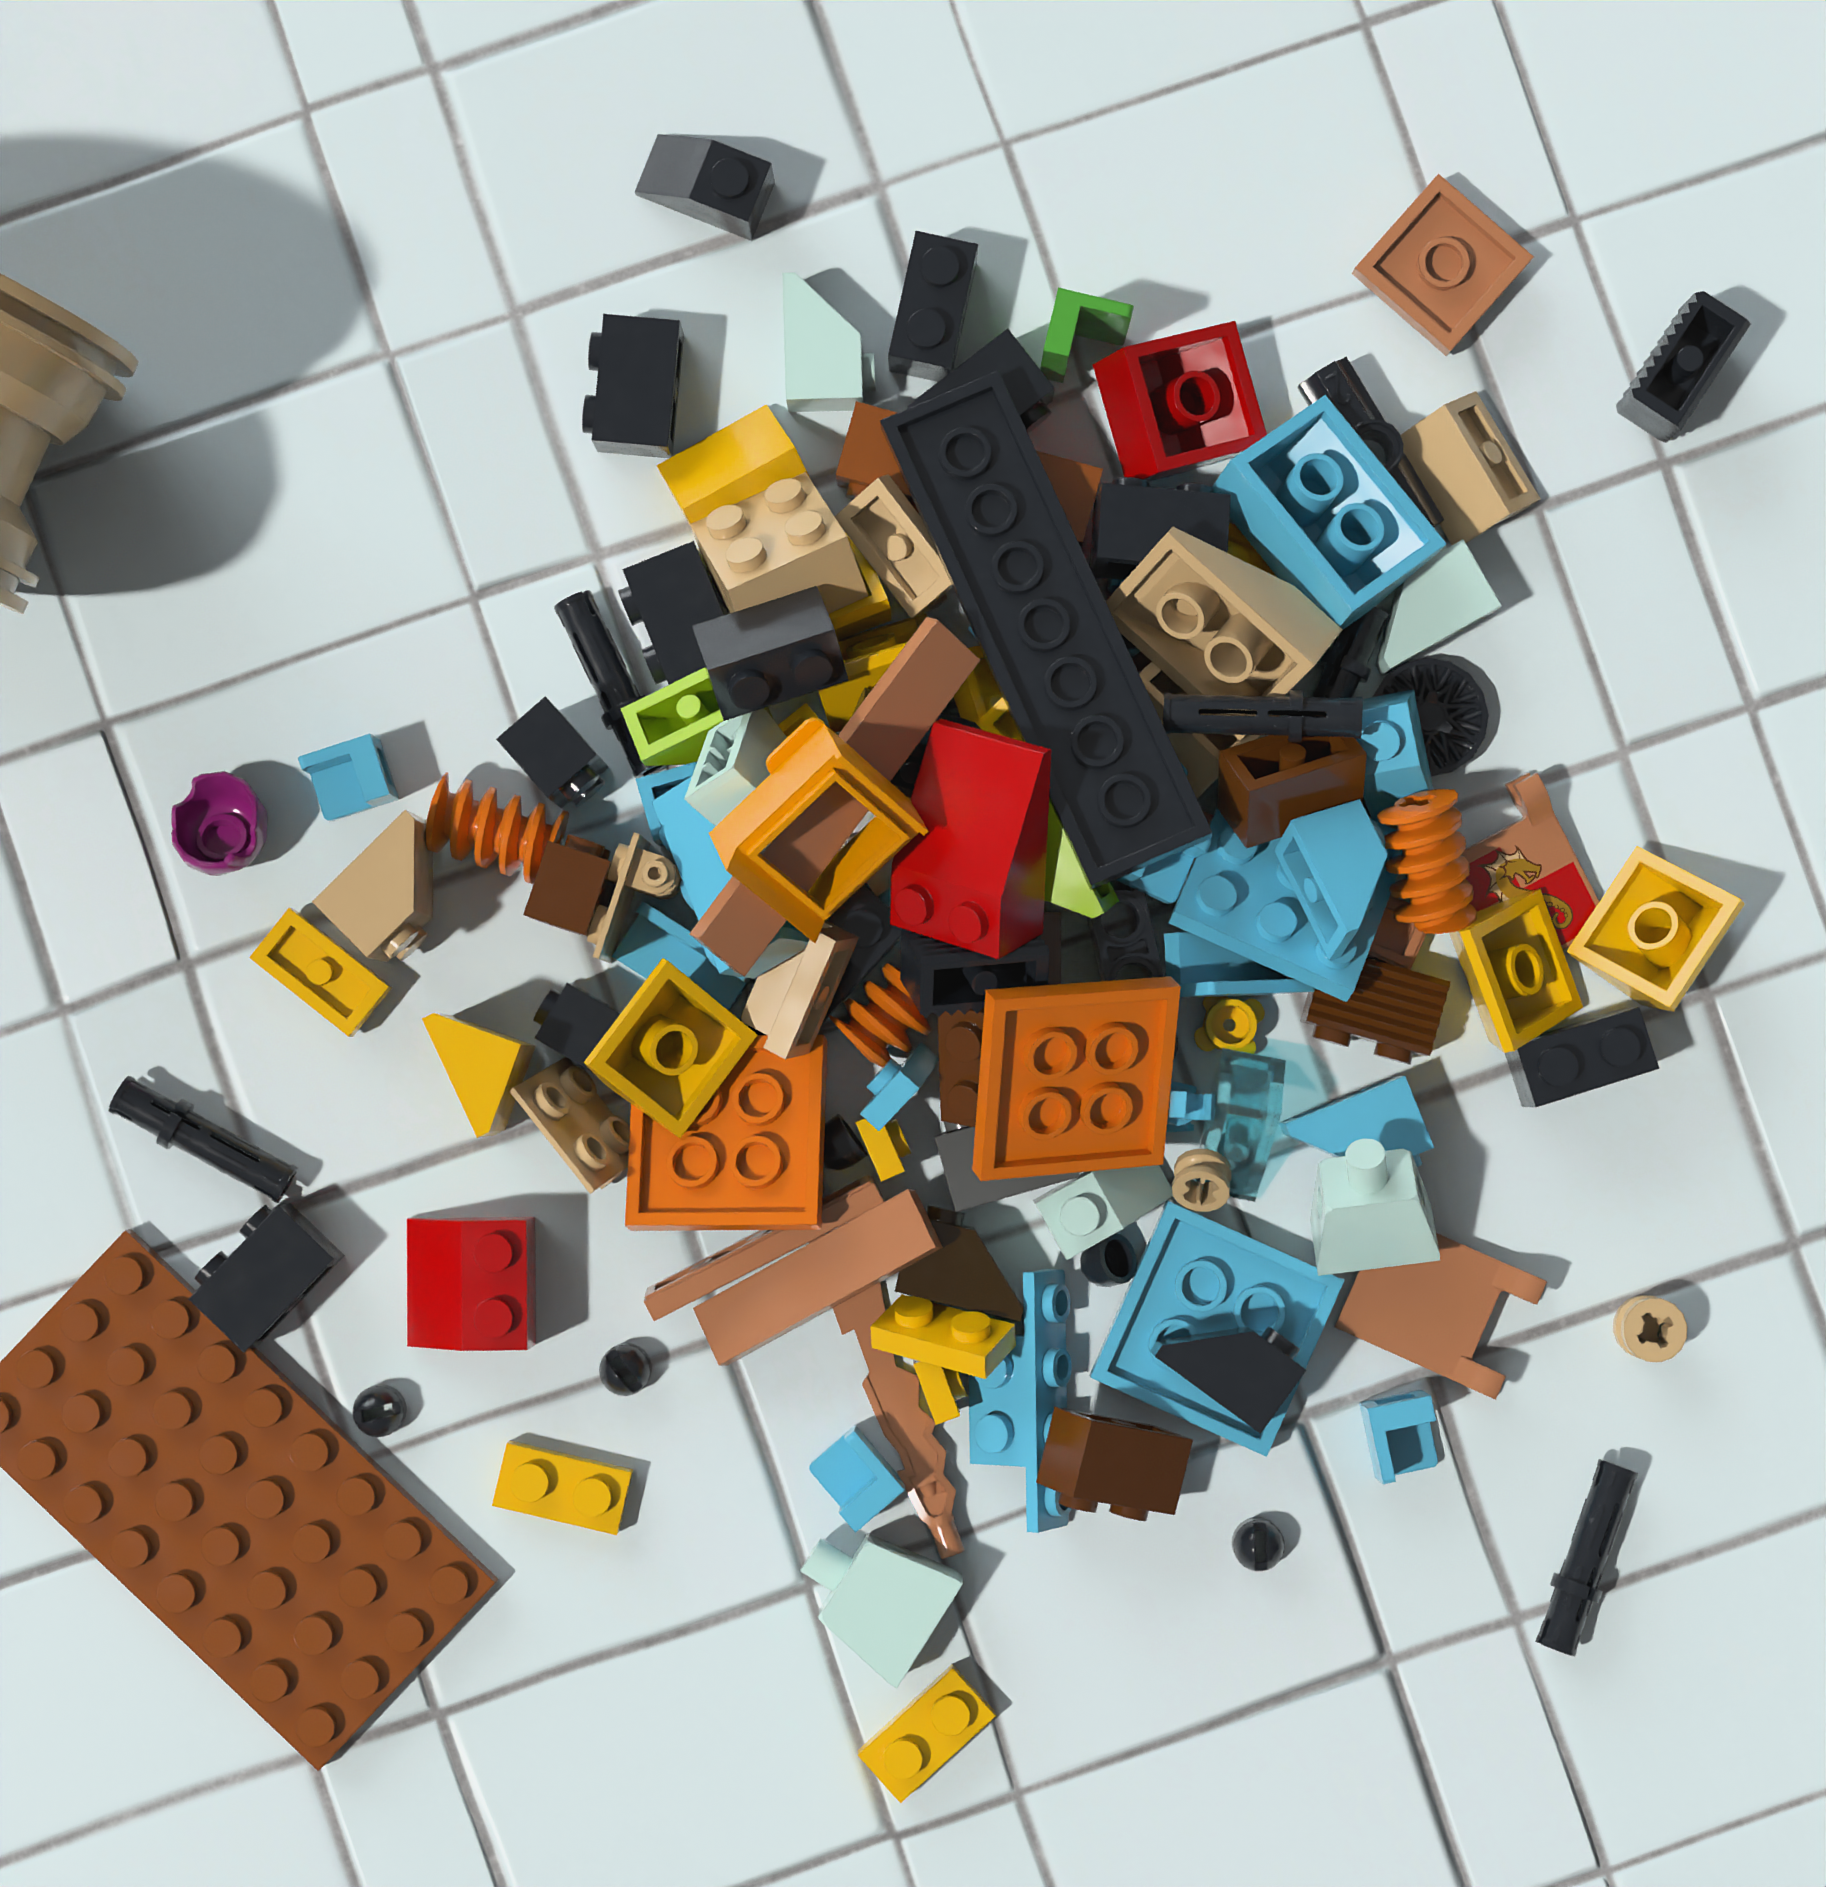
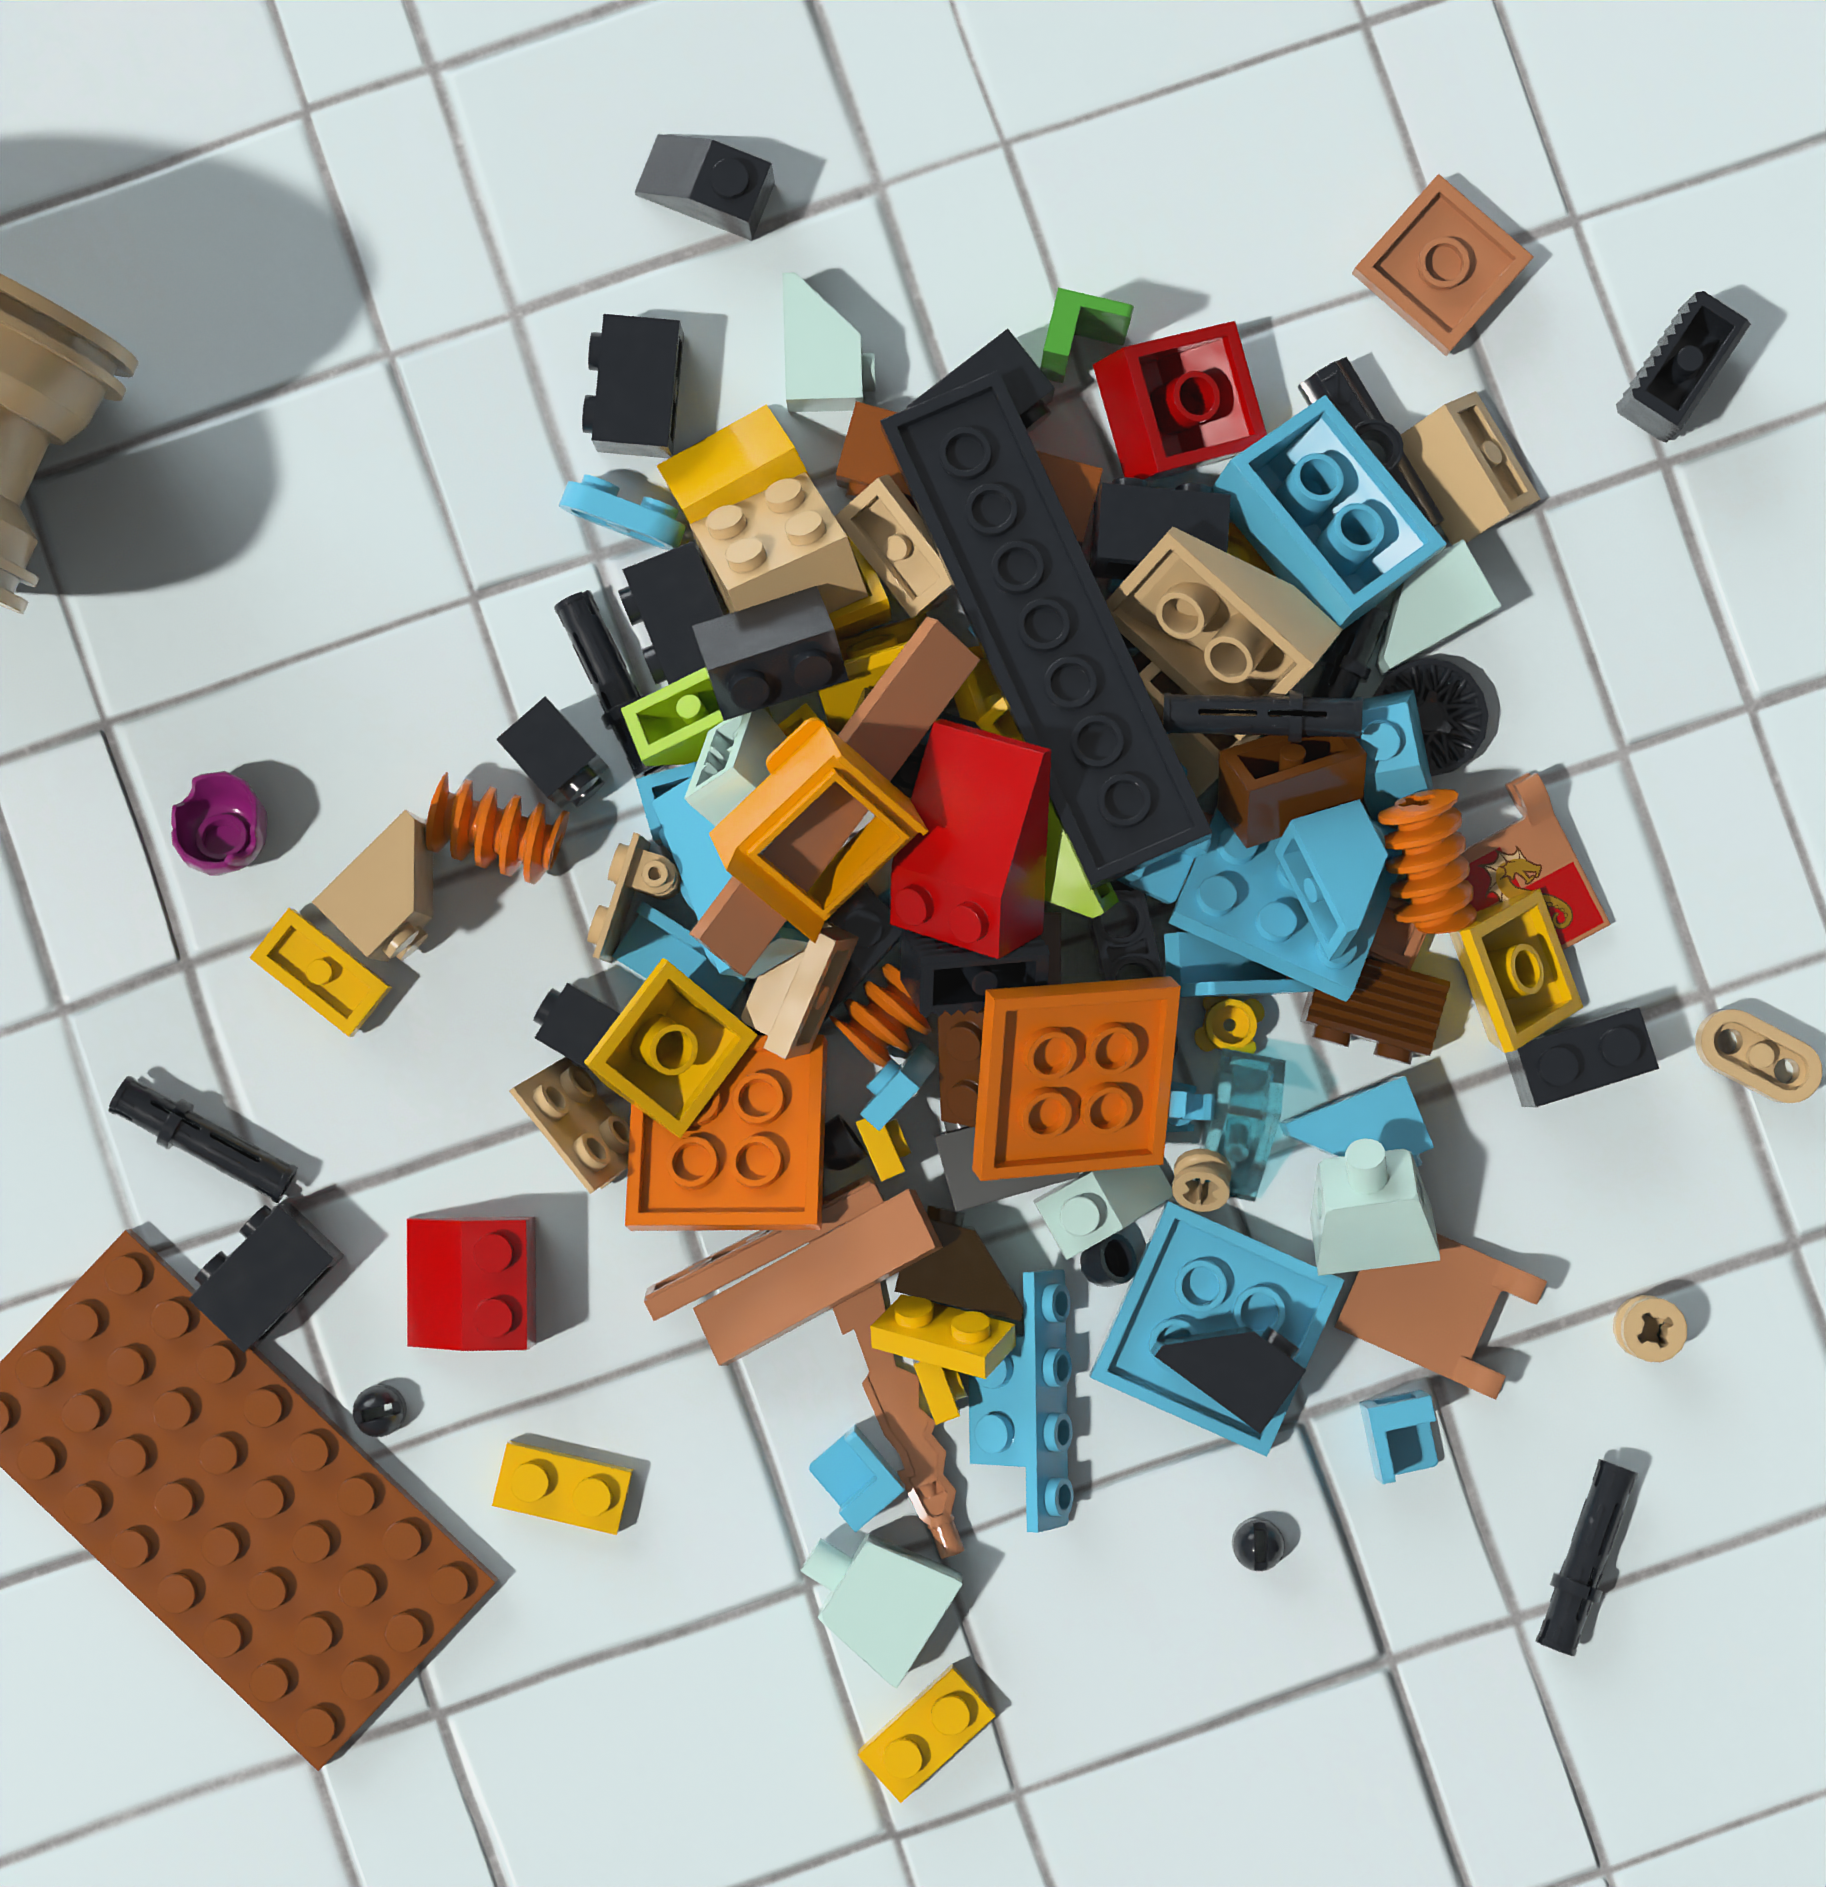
(350, 777): medium azure panel -> none
(481, 1068): yellow slope -> none
(571, 885): reddish brown brick -> none
(598, 503): none -> medium azure plate
(635, 1360): black hinge -> none
(932, 306): black brick -> none
(1113, 1463): reddish brown brick -> none
(1654, 930): yellow slope -> none
(1756, 1054): none -> tan plate

